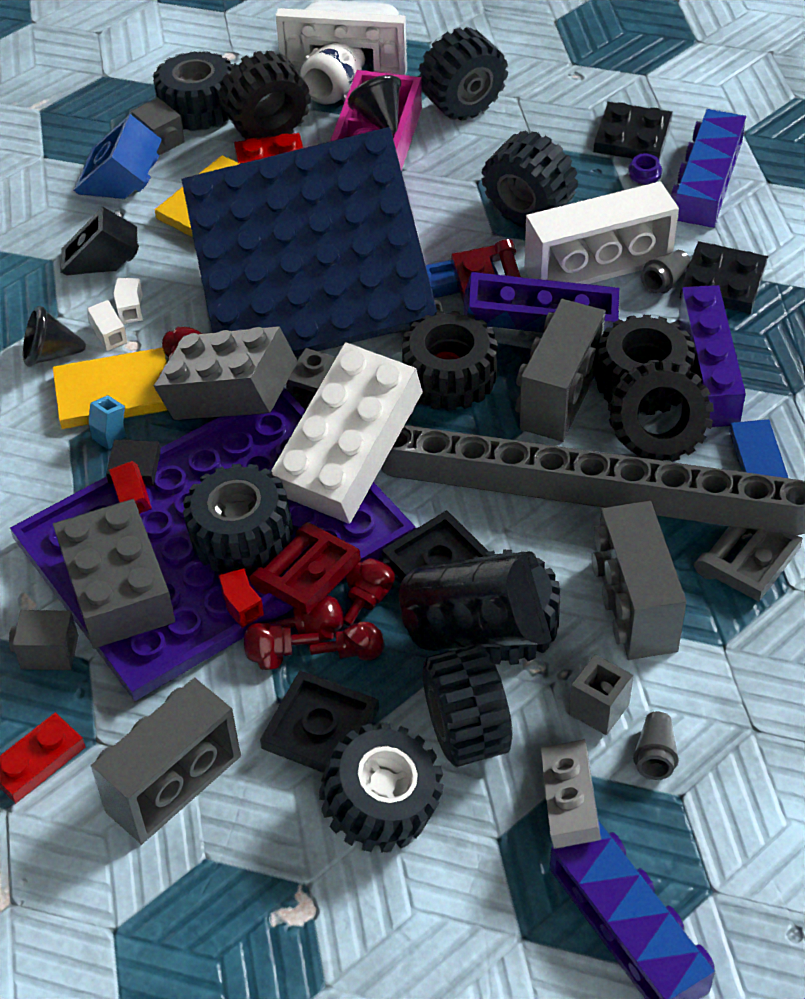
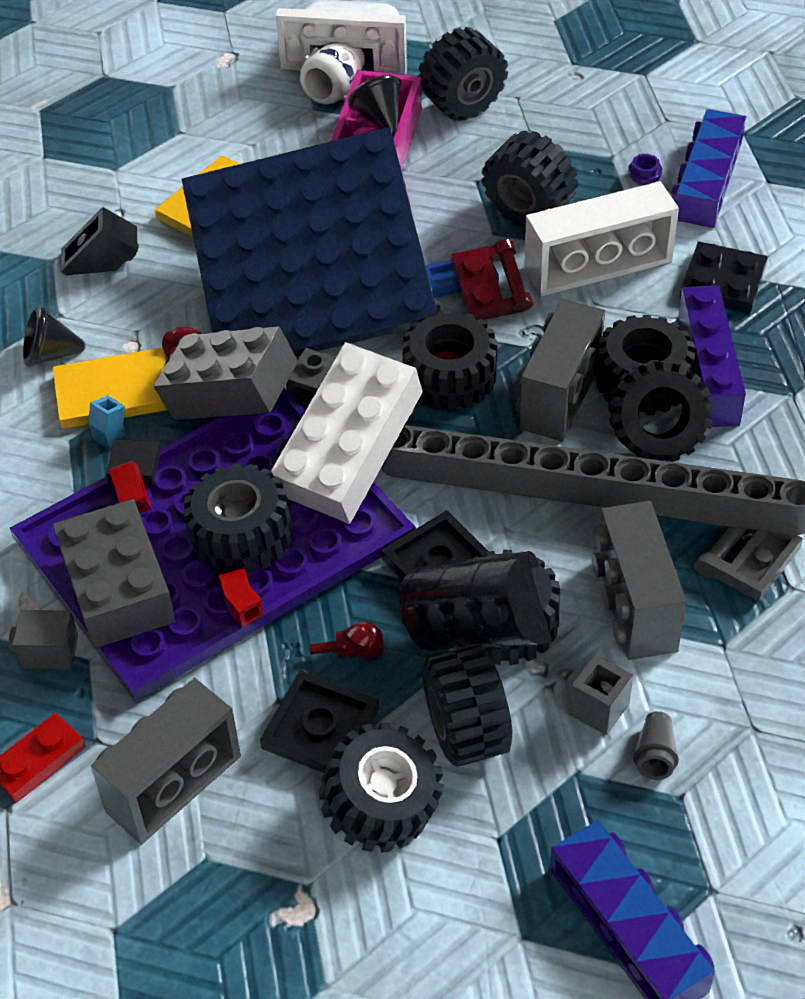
(107, 325): white piece -> none
(120, 161): blue slope -> none
(128, 299): white piece -> none
(163, 122): dark grey brick -> none
(192, 87): black wheel -> none
(253, 81): black tyre -> none
(260, 148): red plate -> none
(270, 641): dark red piece -> none
(313, 574): dark red plate -> none
(323, 619): dark red piece -> none
(368, 585): dark red piece -> none
(525, 302): dark purple brick -> none
(570, 794): light grey plate -> none
(632, 130): black plate -> none
(664, 271): dark grey cone -> none
(757, 448): blue tile -> none

